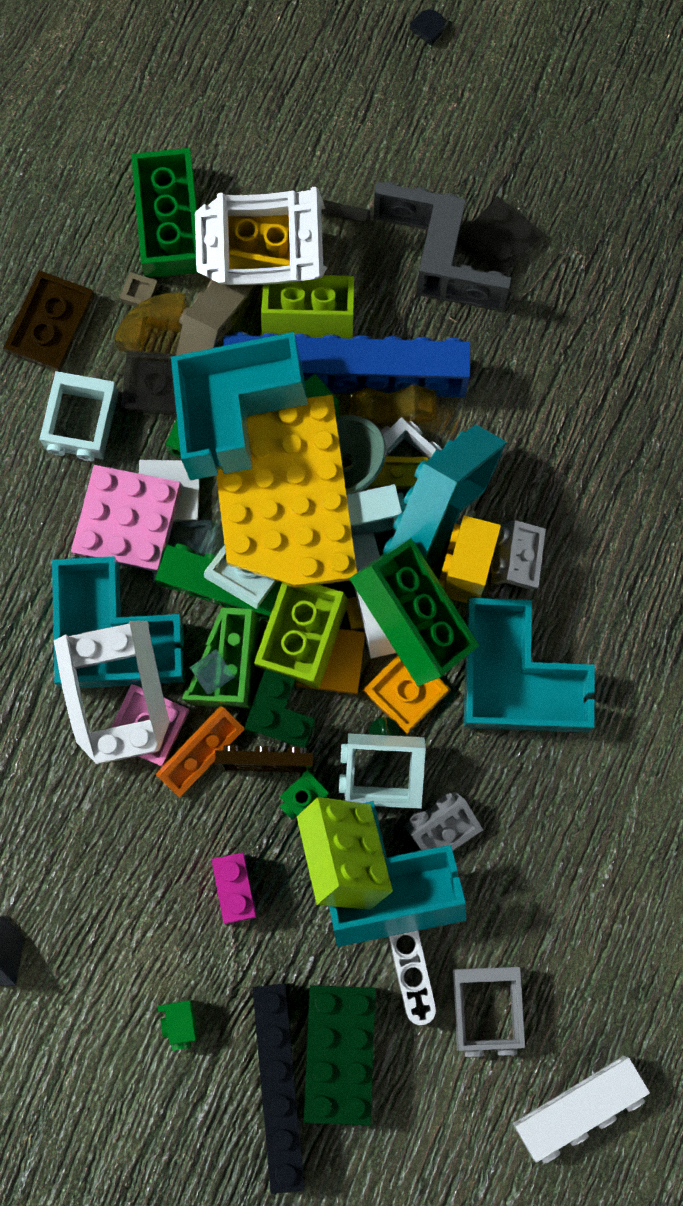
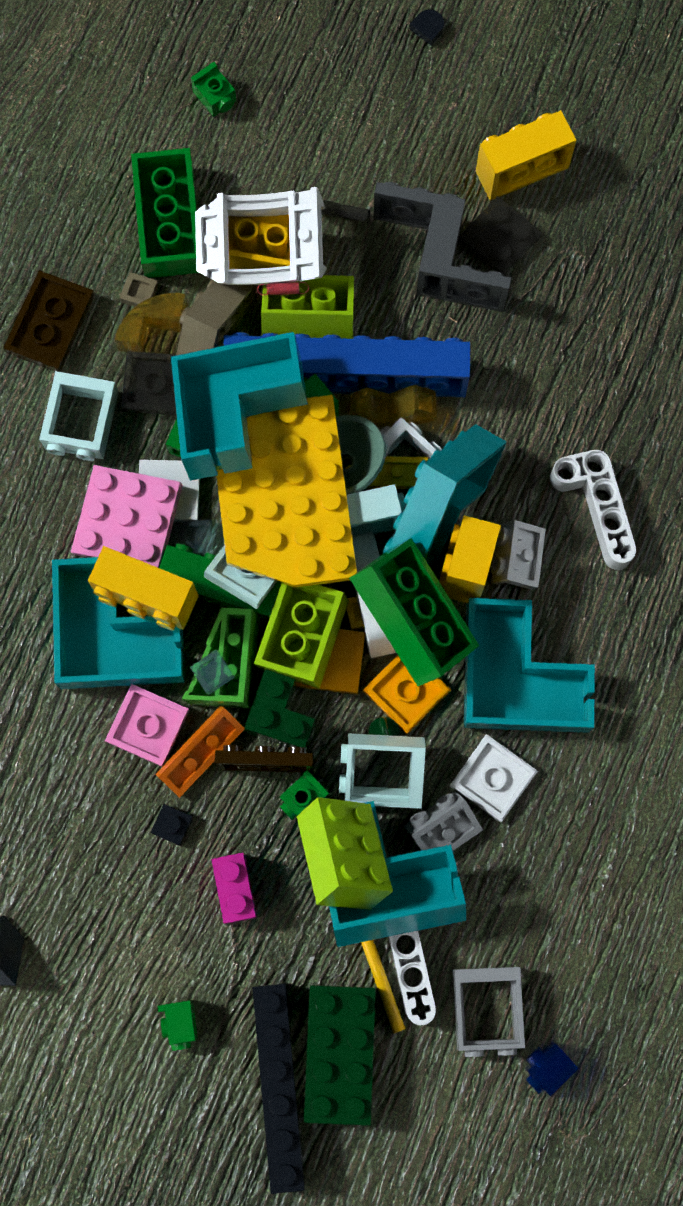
(104, 647): white wedge -> none
(143, 589): none -> yellow brick
(171, 824): none -> black plate
(213, 90): none -> green brick
(283, 288): none -> coral piece
(383, 986): none -> yellow bar
(493, 778): none -> white tile
(525, 154): none -> yellow brick
(549, 1069): none -> clear blue brick
(581, 1109): white brick -> none
(599, 509): none -> white beam

